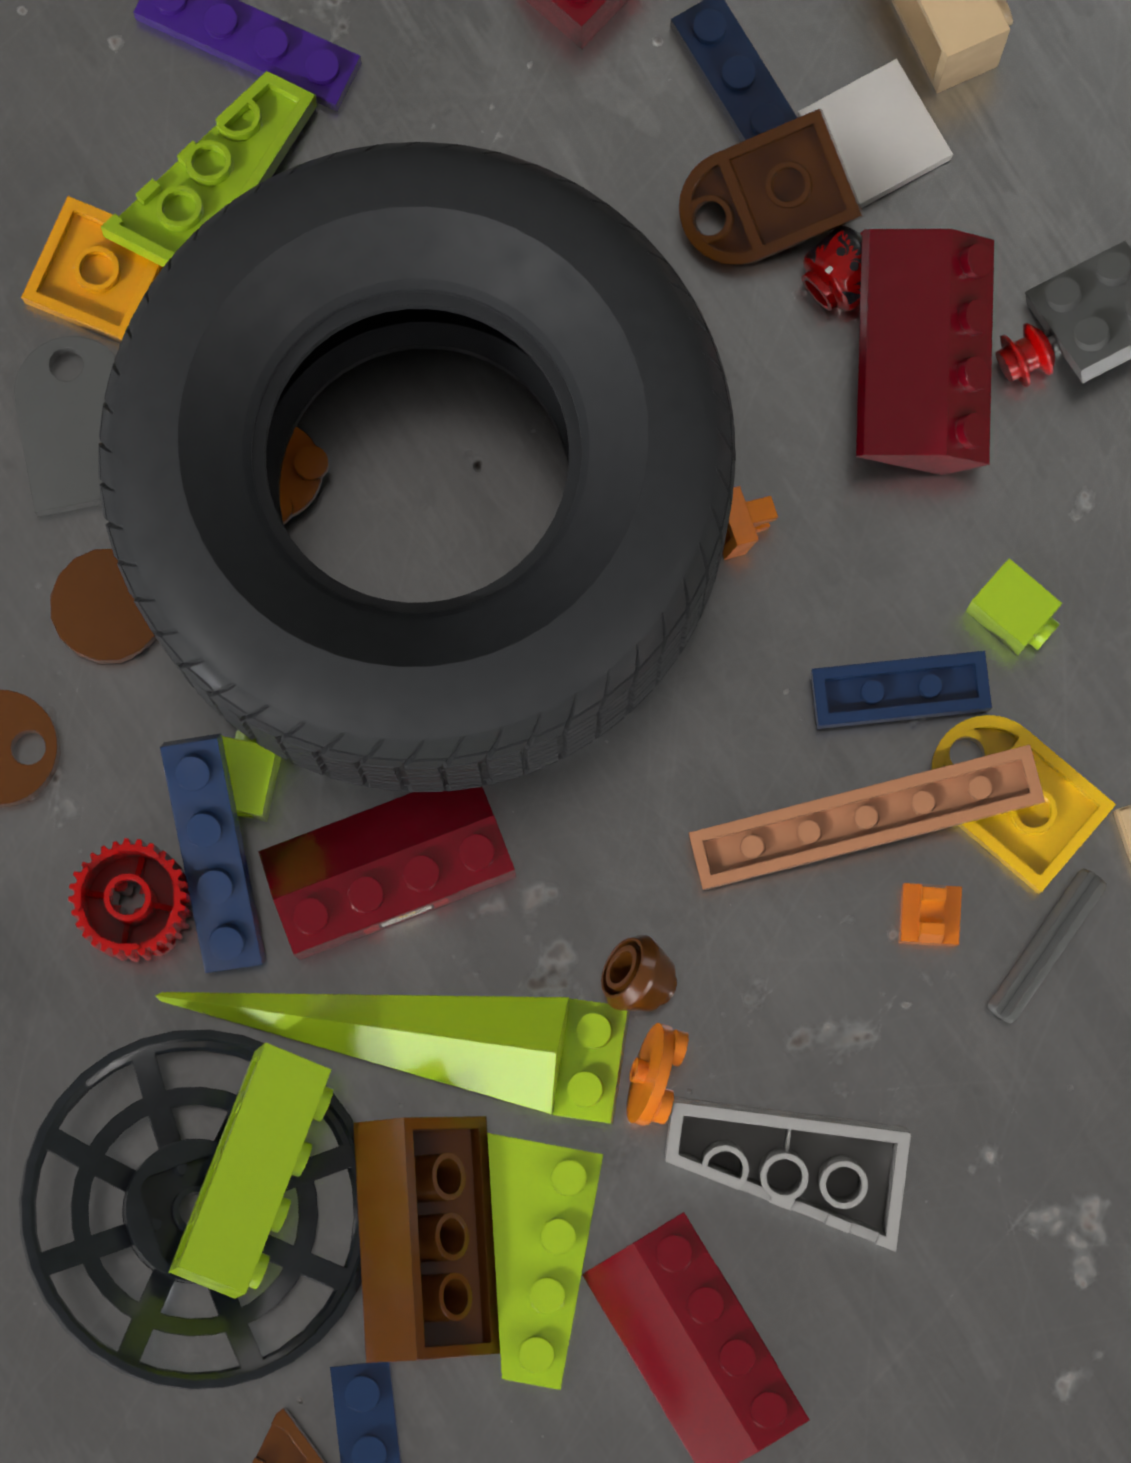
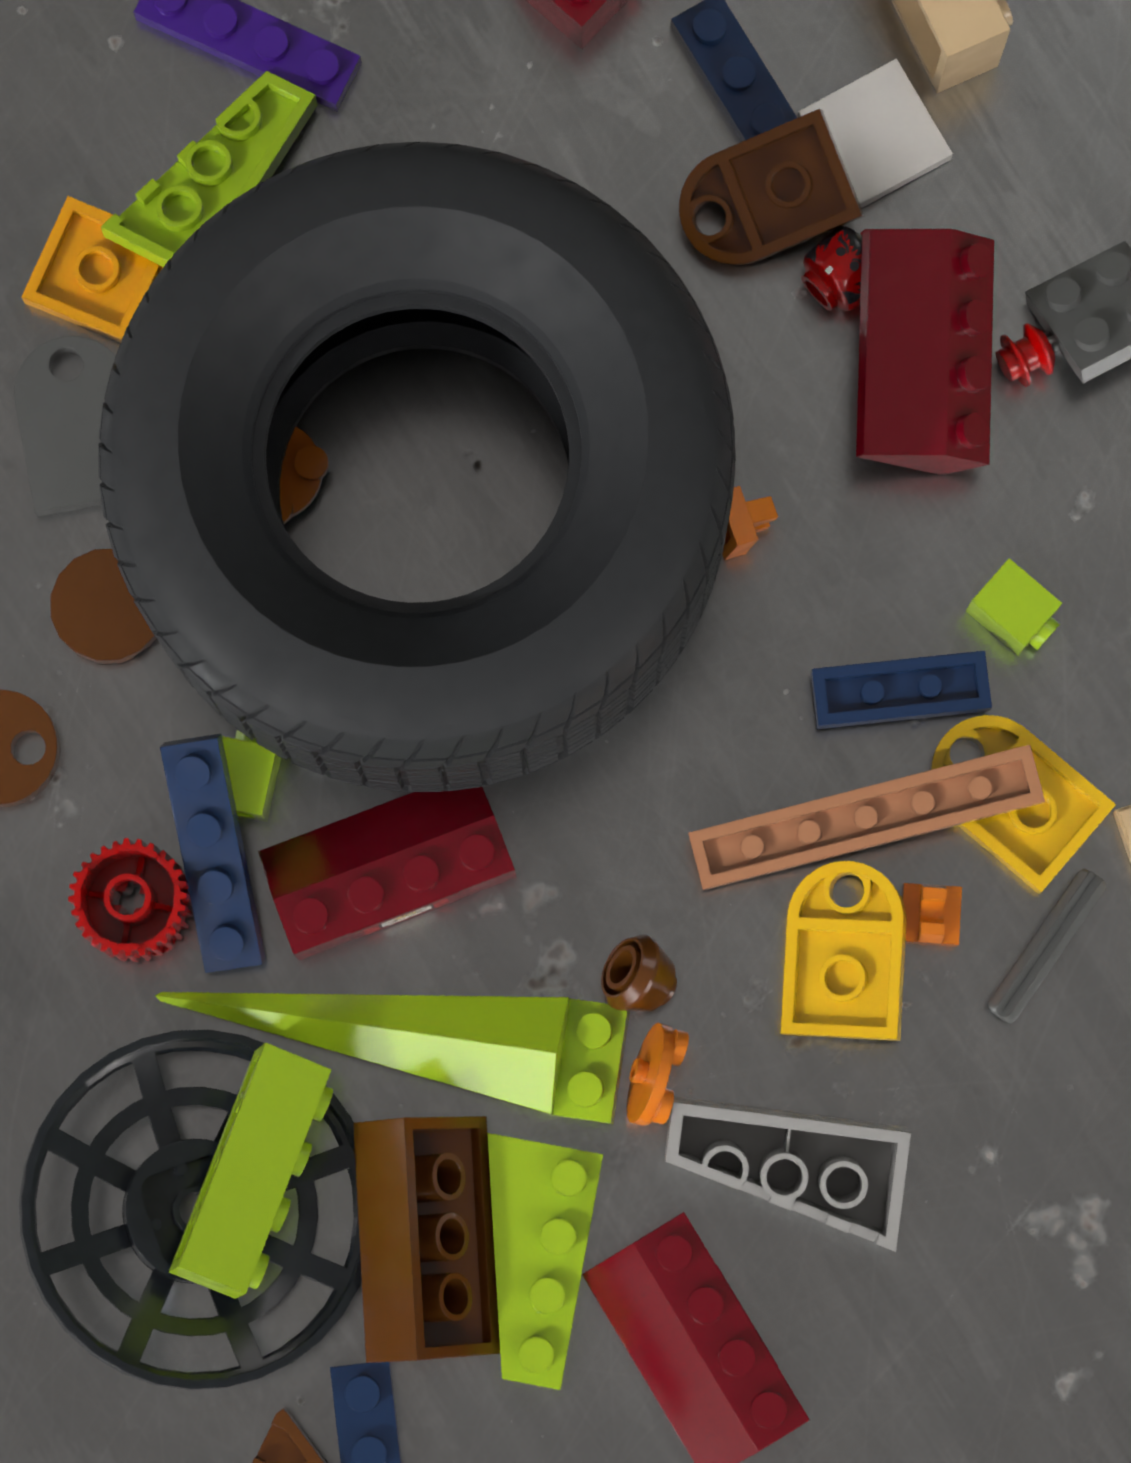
(844, 960): none -> yellow tile

